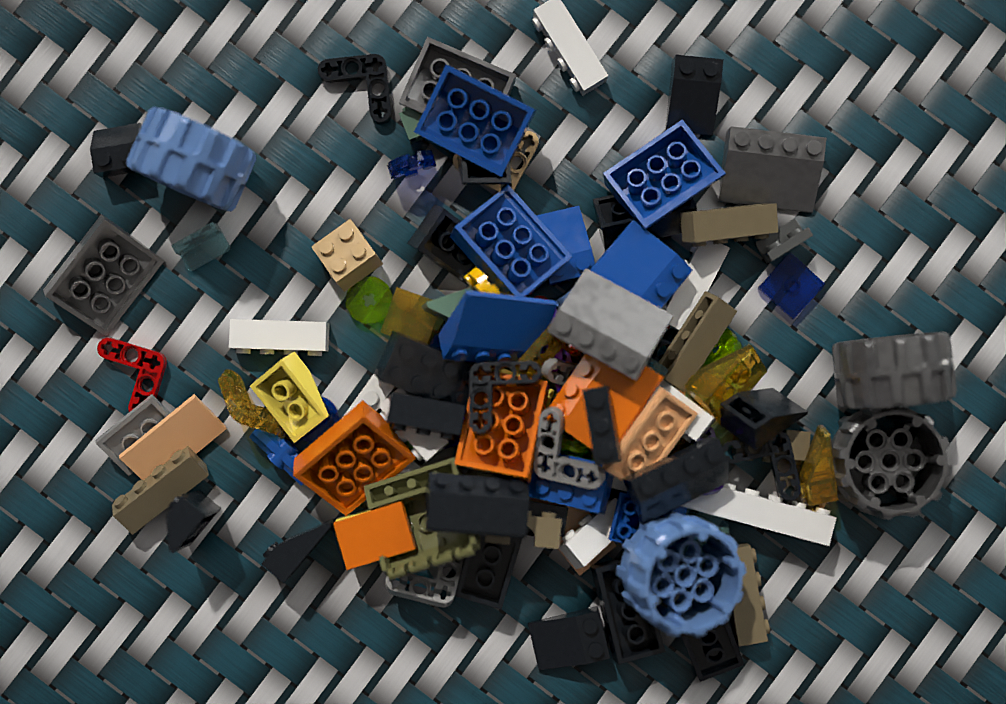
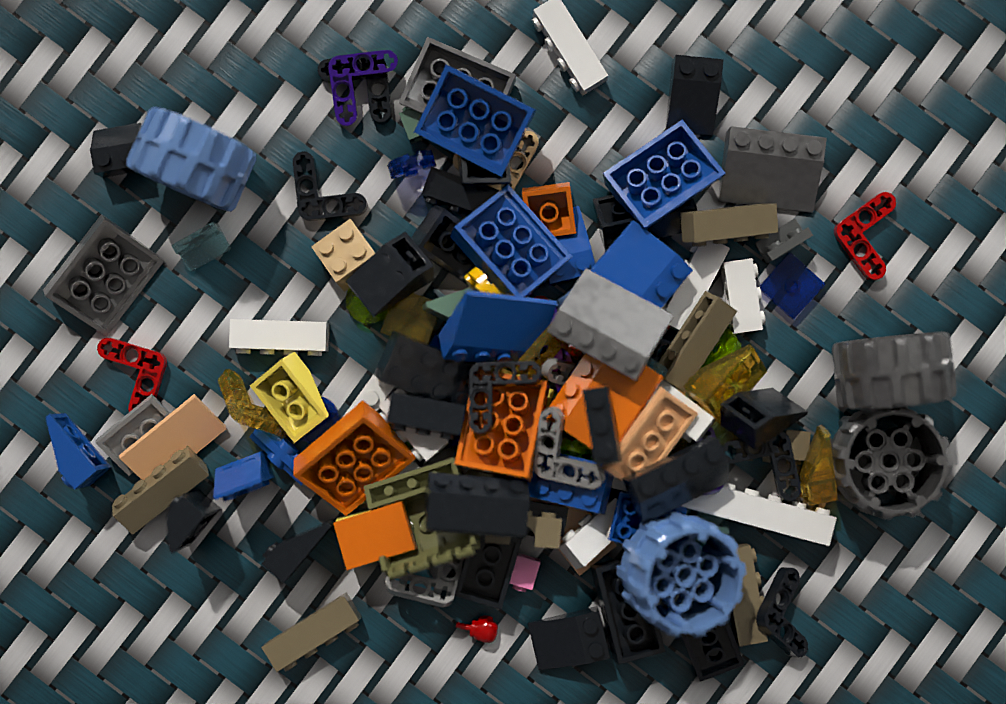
(74, 453): none -> blue slope
(242, 476): none -> blue slope
(311, 632): none -> dark tan brick
(313, 196): none -> black beam
(346, 78): none -> dark purple beam
(391, 274): none -> black slope
(448, 190): none -> black brick
(483, 630): none -> red piece
(524, 572): none -> bright pink brick
(552, 206): none -> orange slope
(743, 295): none -> white brick
(785, 583): none -> black beam
(857, 229): none -> red beam

